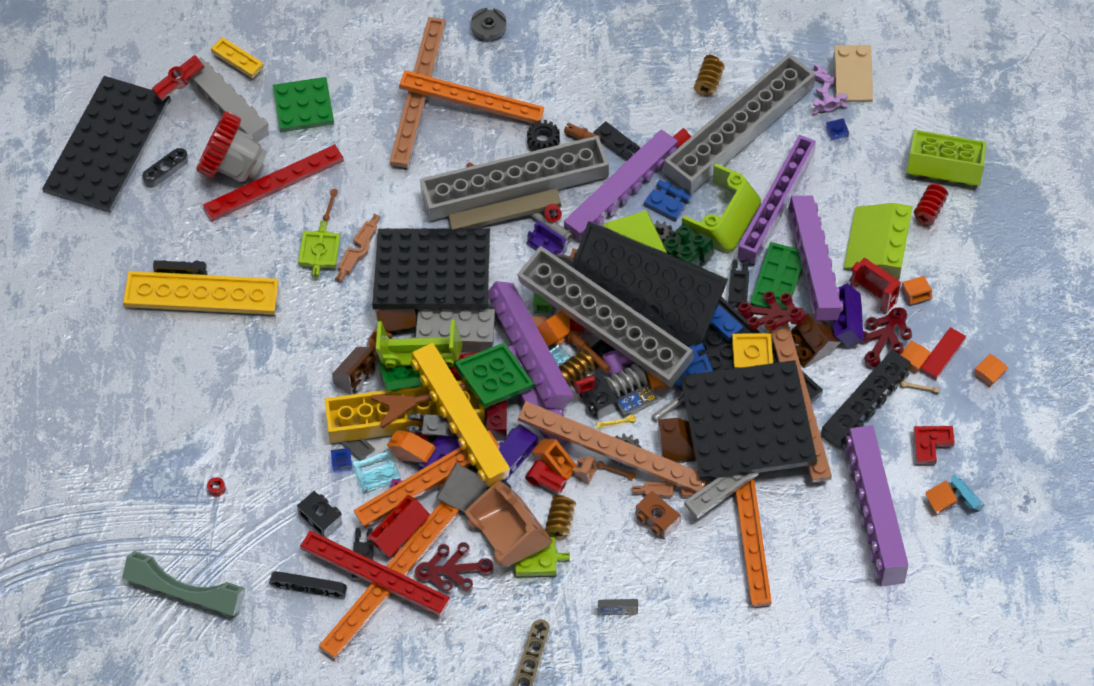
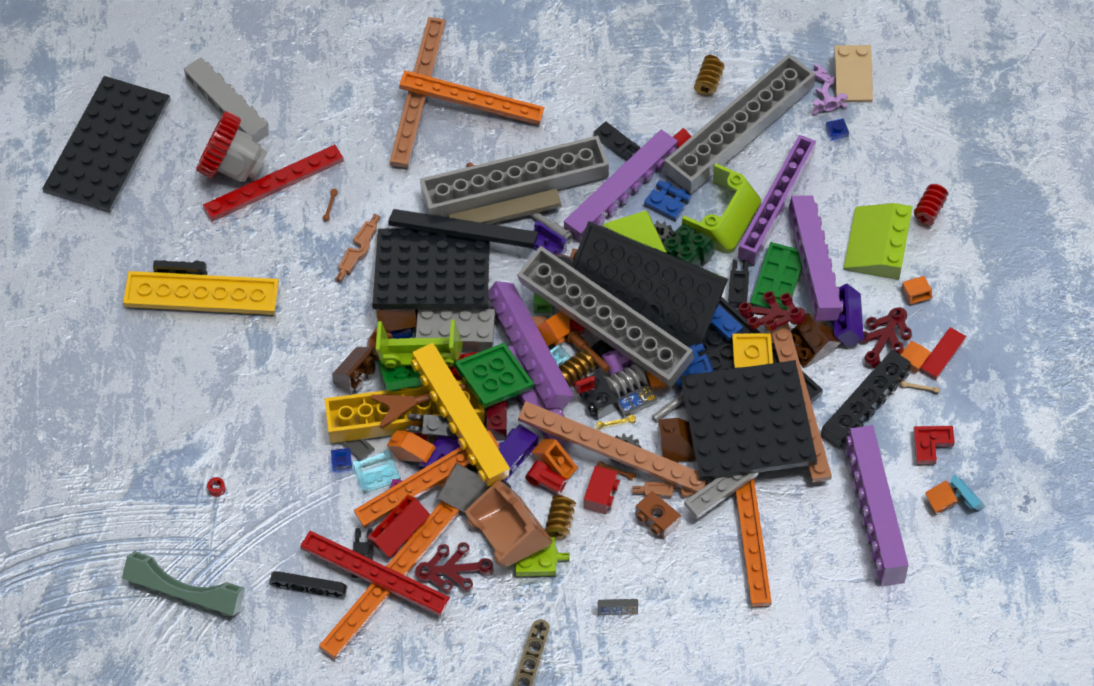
(161, 175): black beam -> none
(170, 83): red piece -> none
(237, 57): yellow plate -> none
(303, 104): green plate -> none
(319, 249): lime plate -> none
(325, 523): black brick -> none
(401, 334): none -> clear blue plate
(463, 228): none -> black tile
(491, 32): dark grey plate -> none
(542, 128): black tyre -> none
(553, 218): red bush -> none
(577, 132): dark orange pin -> none
(587, 470): nougat tile -> none
(601, 489): none -> red brick
(877, 282): red panel -> none
(947, 157): lime slope -> none
(990, 370): orange piece -> none

